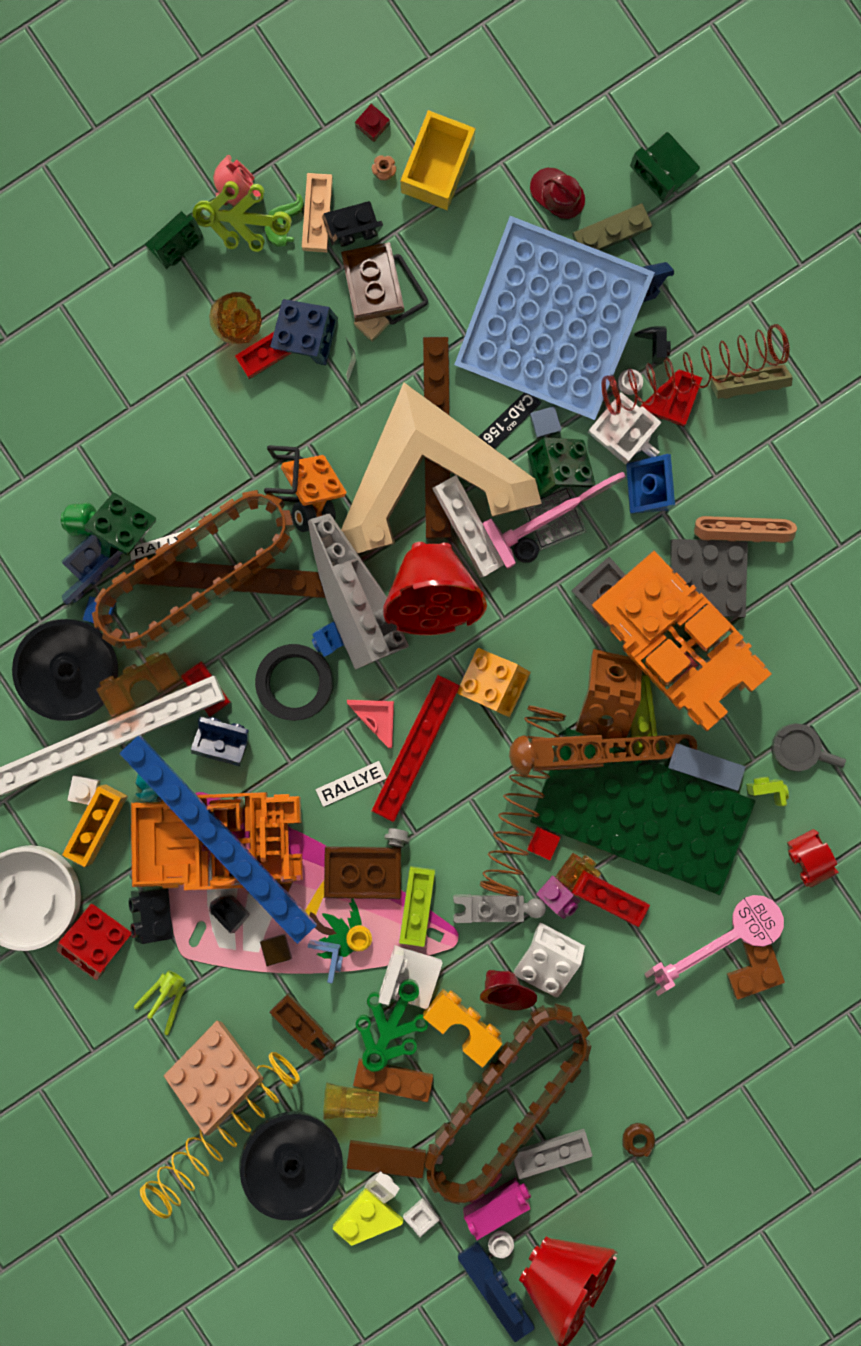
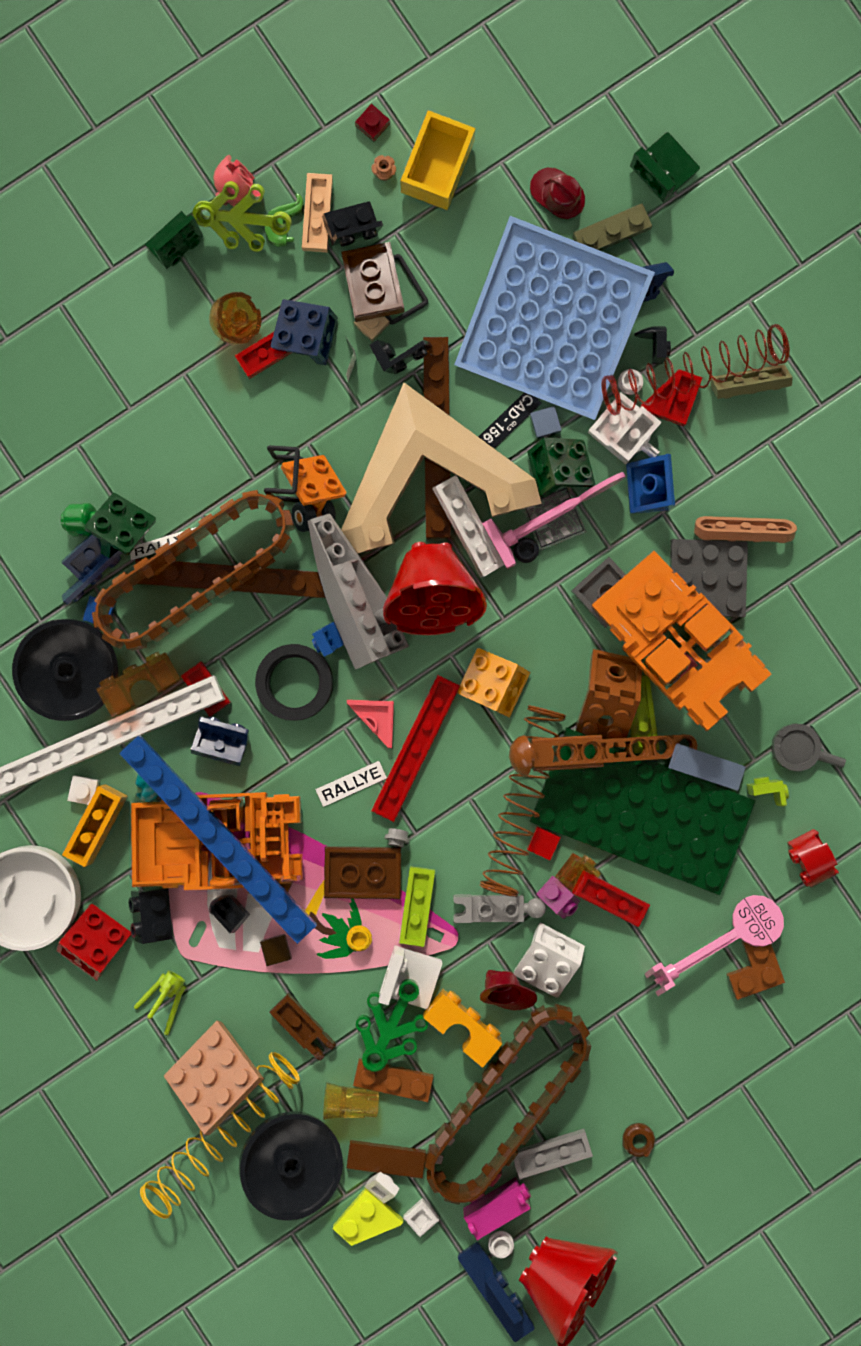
(336, 961): medium blue bracket -> none
(385, 355): none -> black bracket

